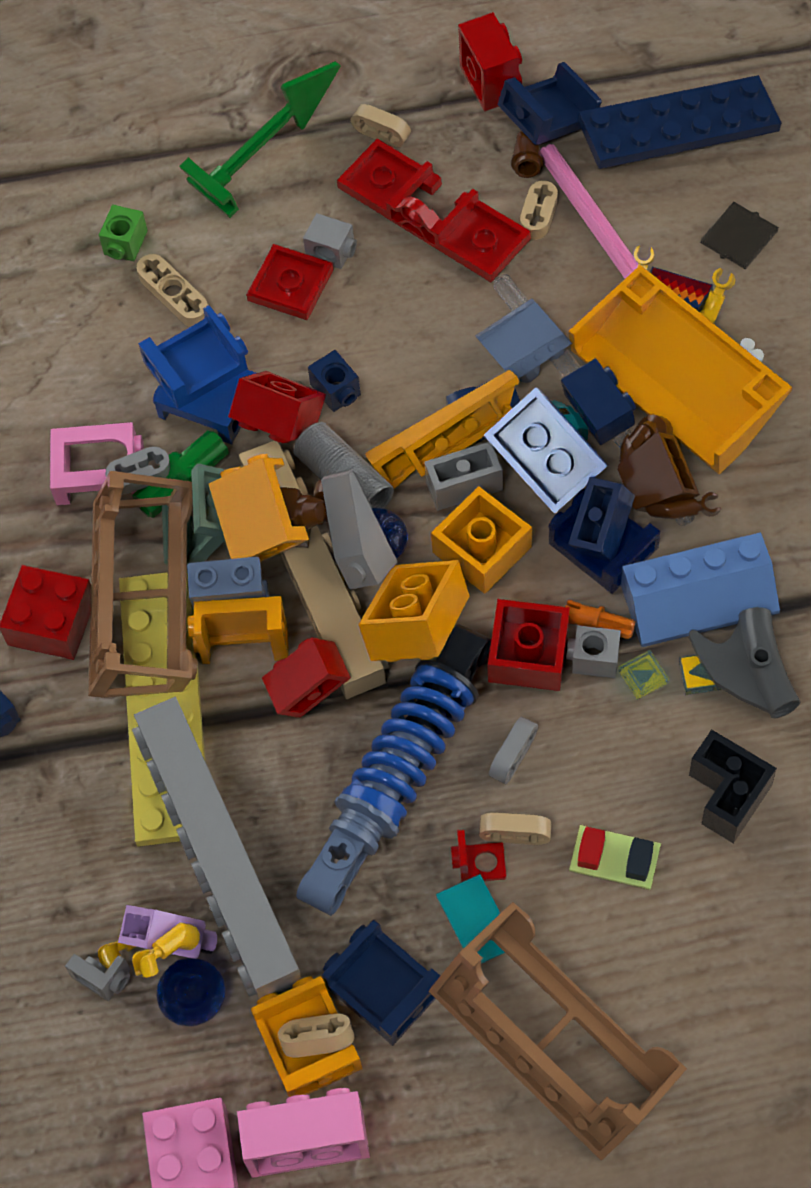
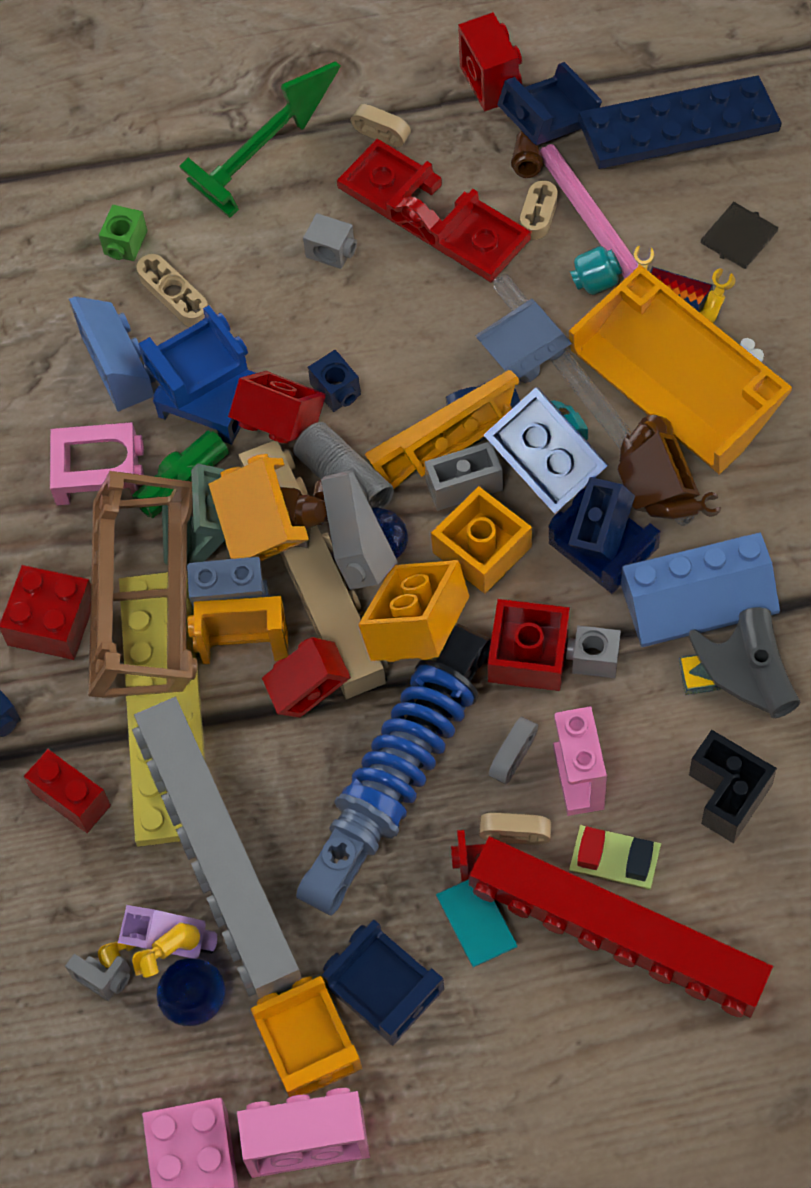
(67, 791): none -> red brick
(113, 351): none -> medium blue slope
(138, 464): light grey beam -> none
(290, 282): red tile -> none
(316, 1035): tan beam -> none
(580, 761): none -> bright pink panel
(596, 270): none -> teal head
(597, 1126): medium nougat windscreen -> none
(599, 401): dark blue brick -> none
(599, 618): orange axle -> none
(619, 927): none -> red brick
(643, 674): clear light blue tile -> none

